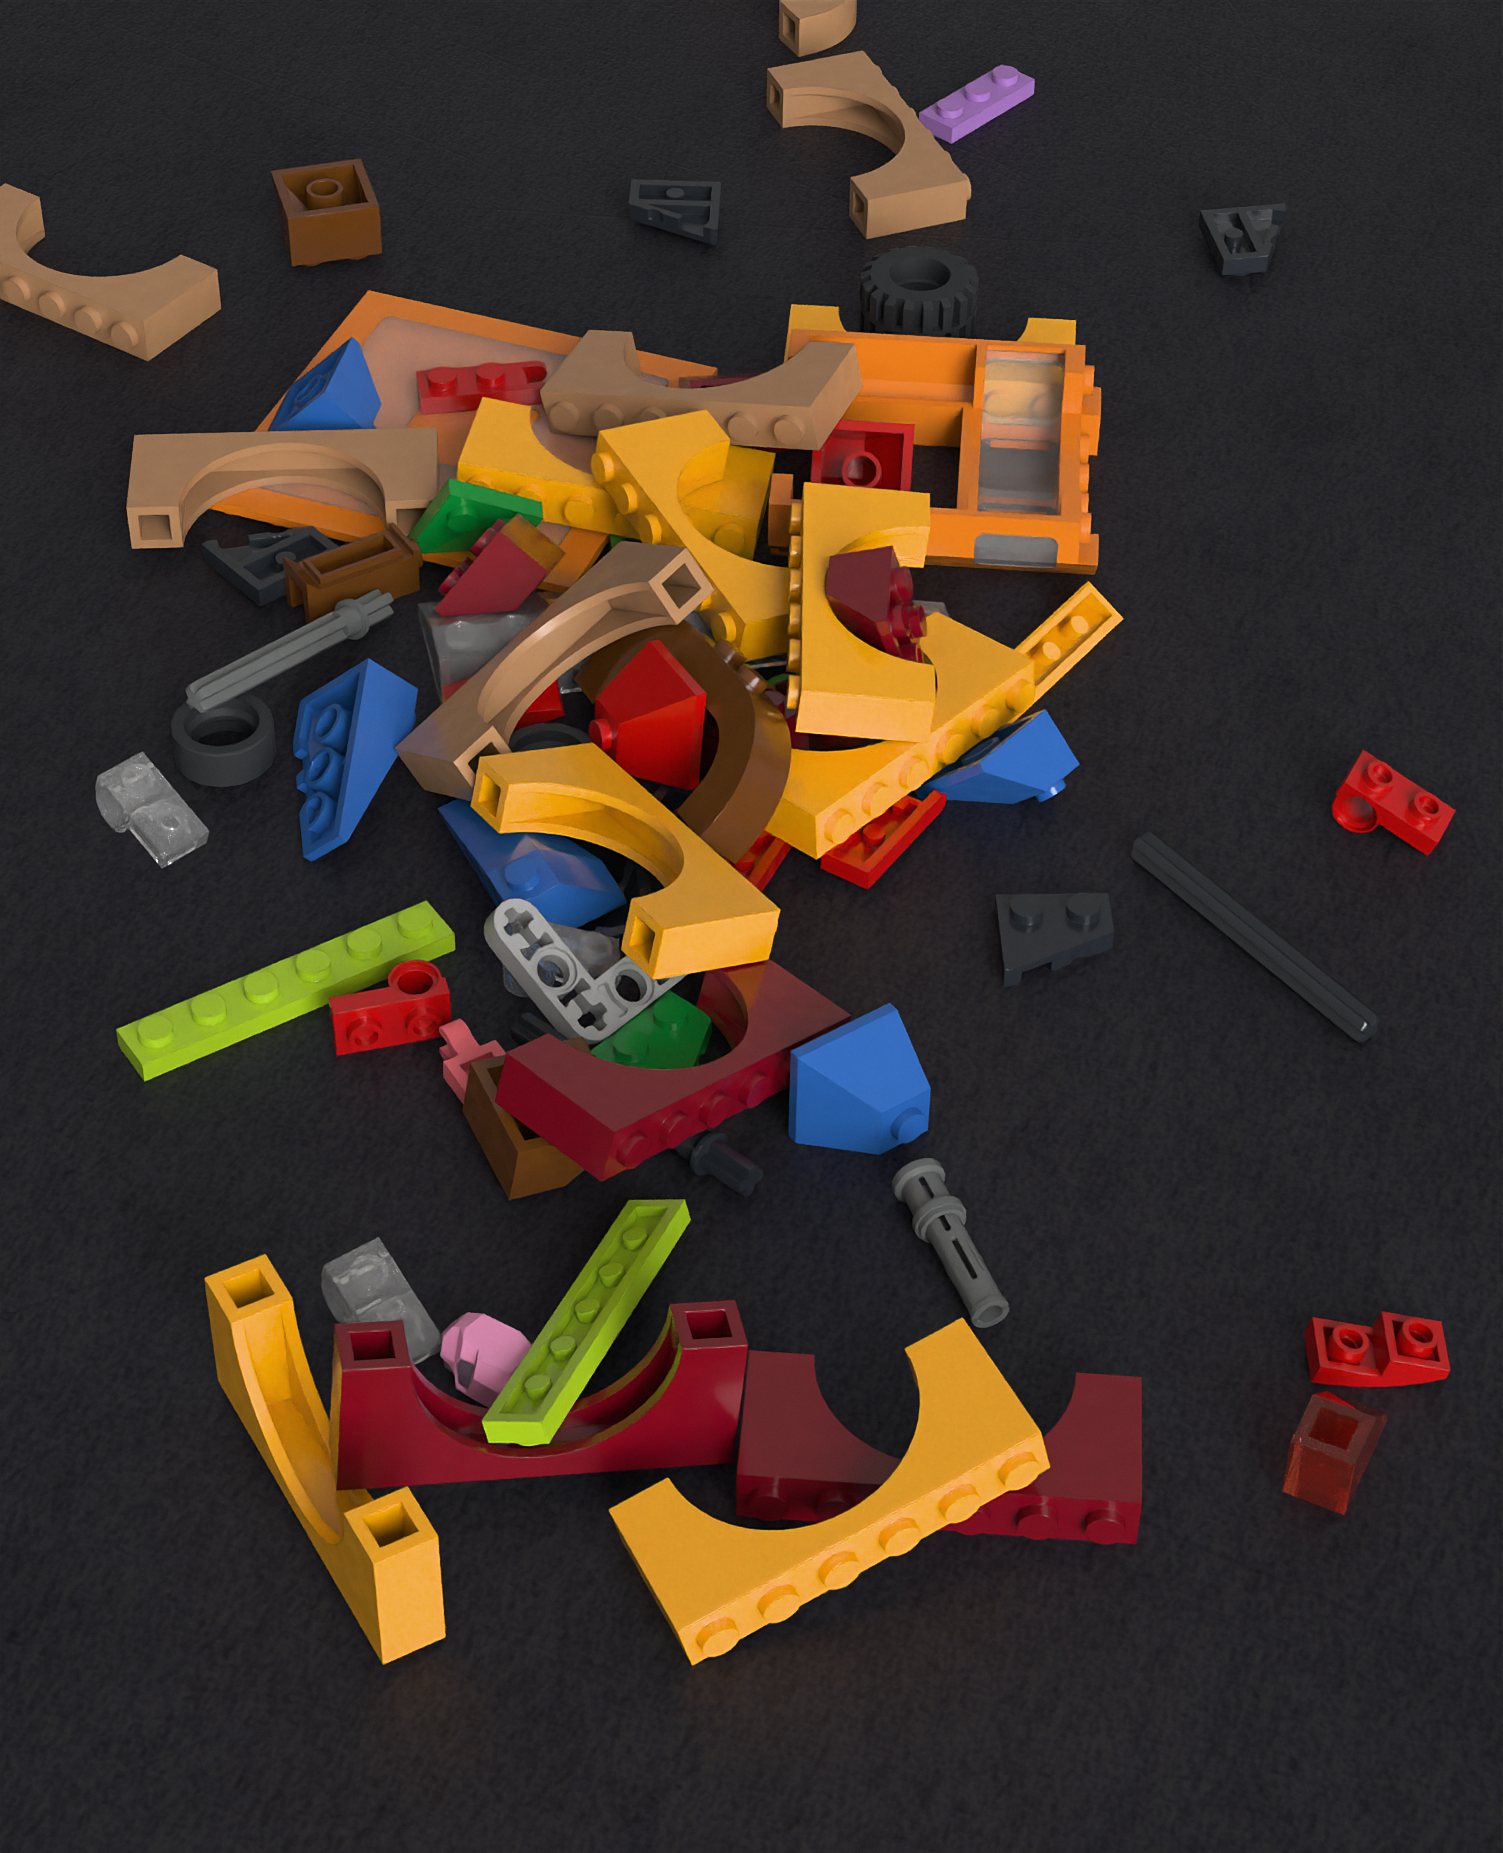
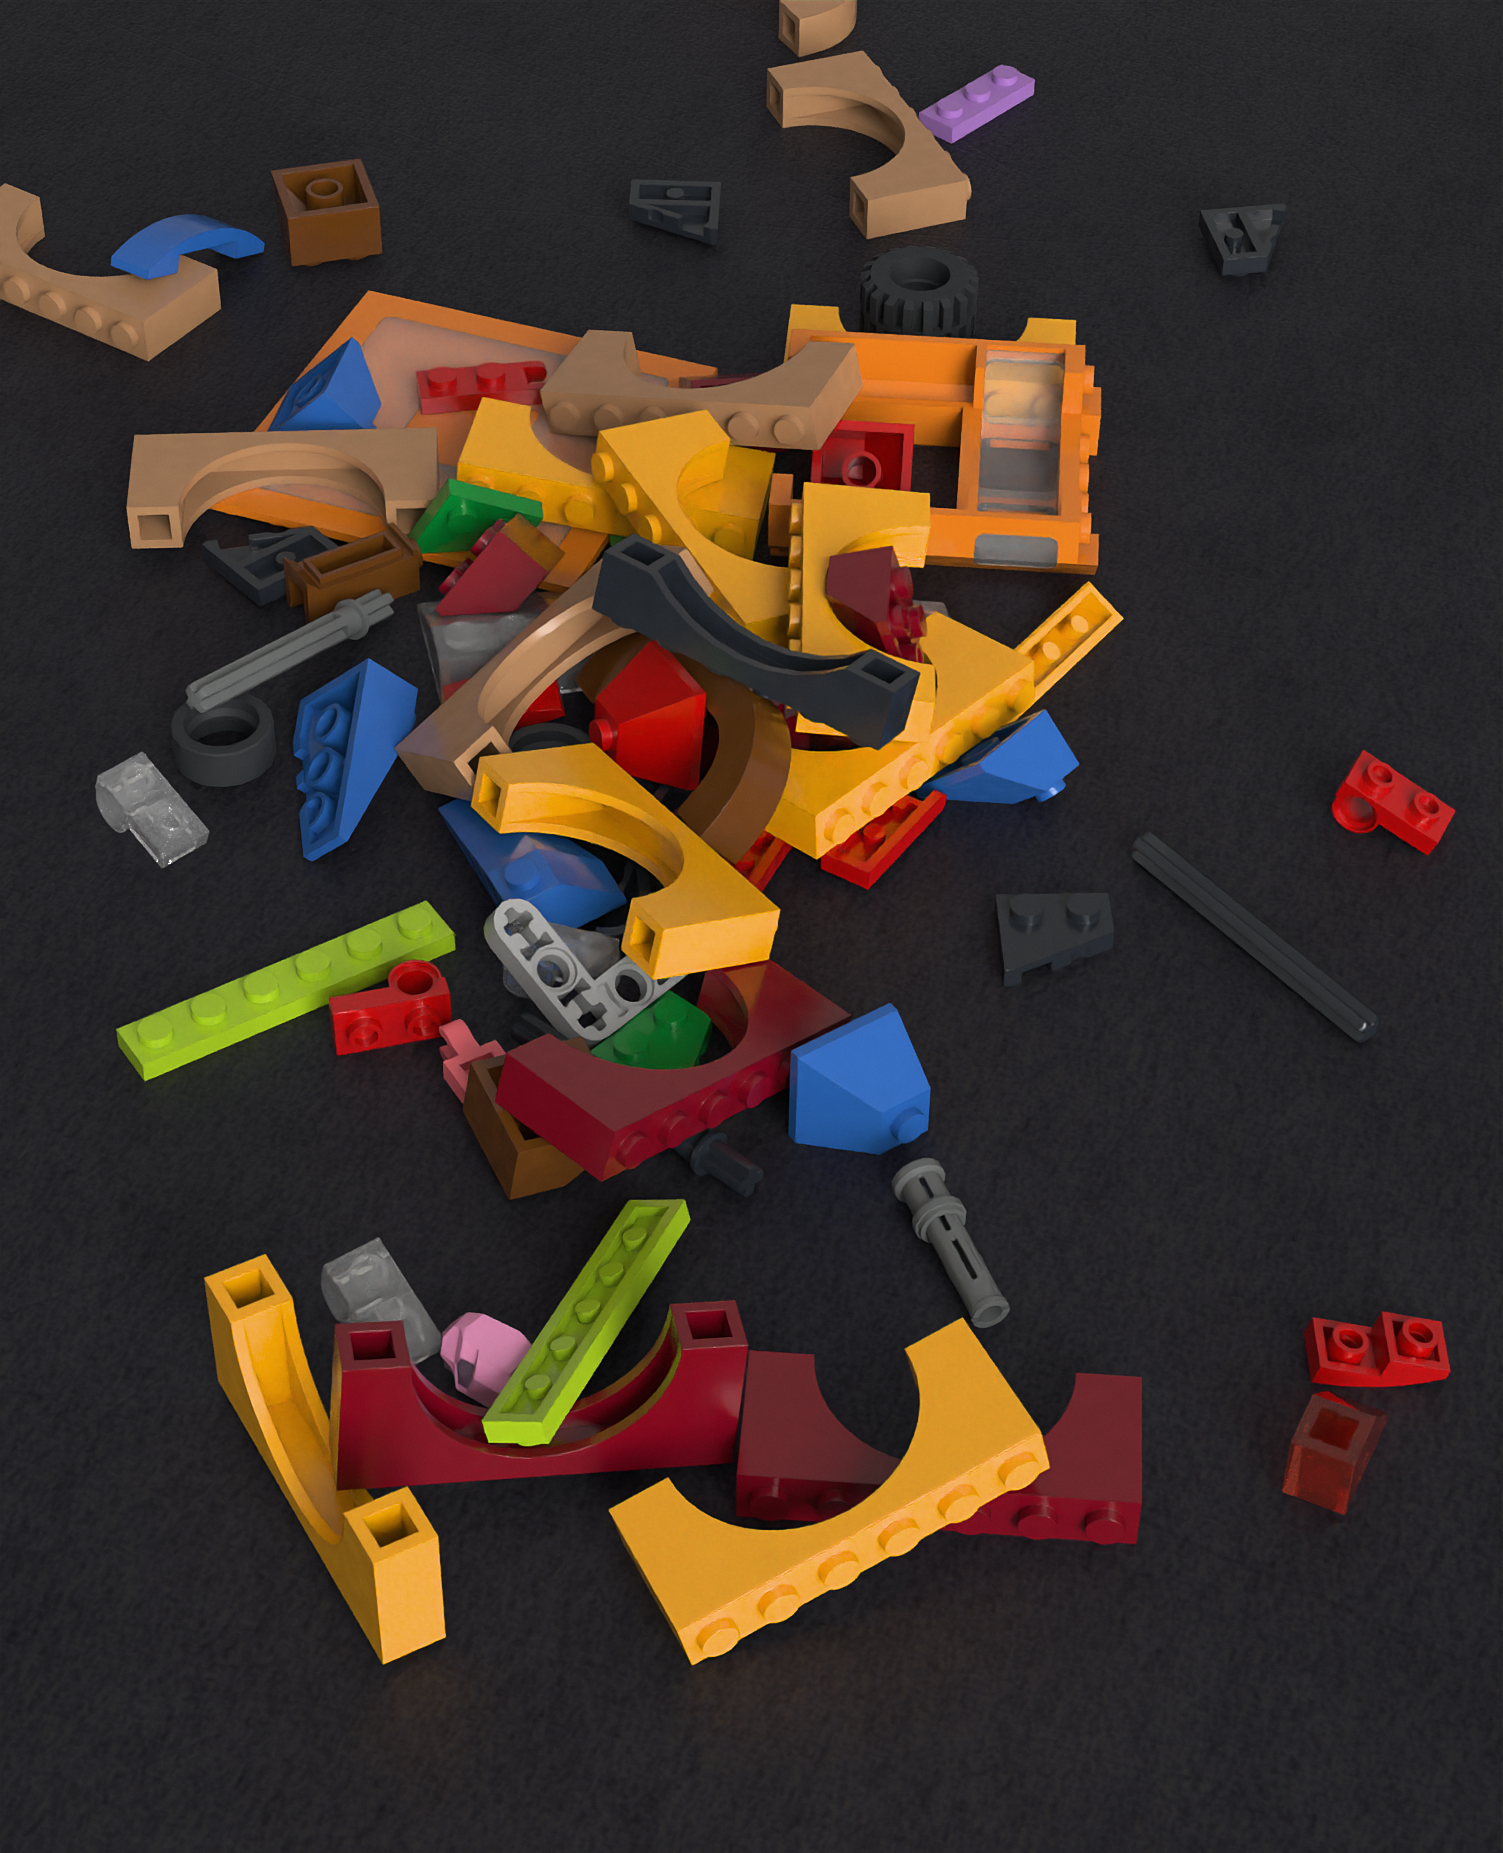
(157, 248): none -> blue slope
(657, 596): none -> black arch

